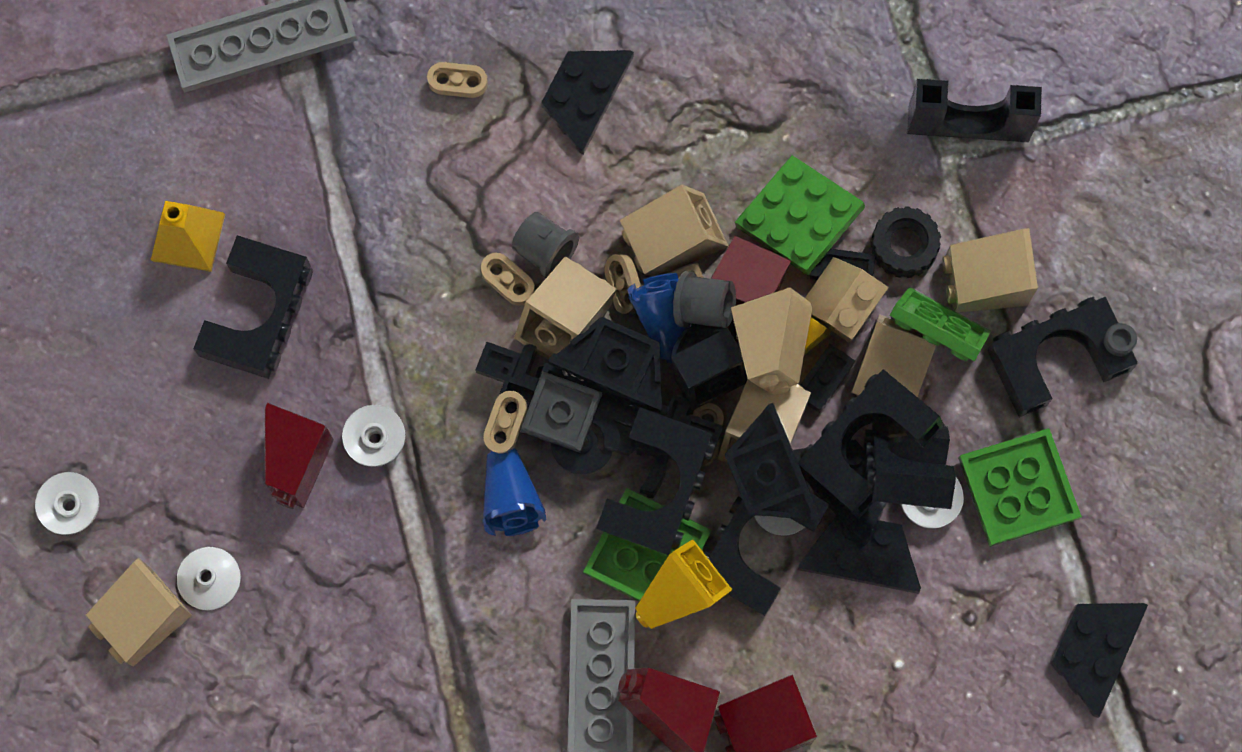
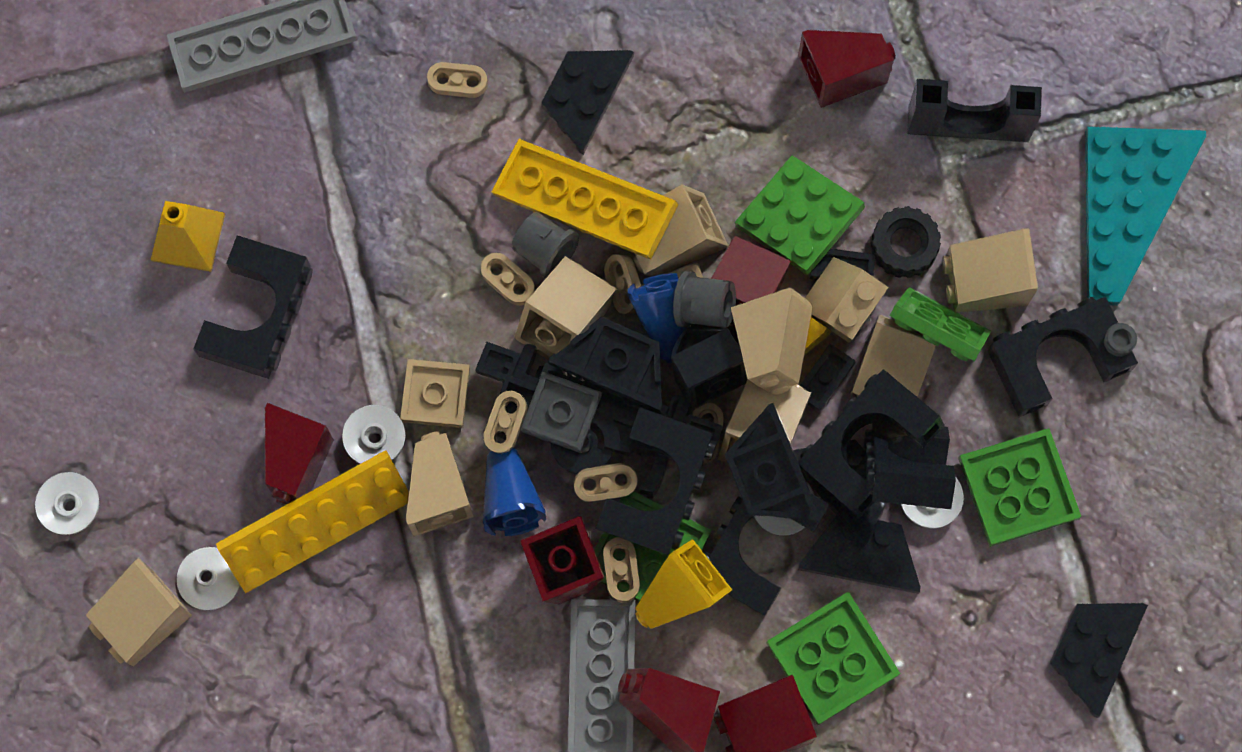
(314, 522): none -> yellow plate
(435, 393): none -> tan plate
(436, 487): none -> tan slope
(563, 561): none -> dark red slope
(585, 198): none -> yellow plate
(605, 483): none -> tan plate
(621, 571): none -> tan plate
(833, 658): none -> bright green plate
(844, 63): none -> dark red slope
(1128, 194): none -> teal wing

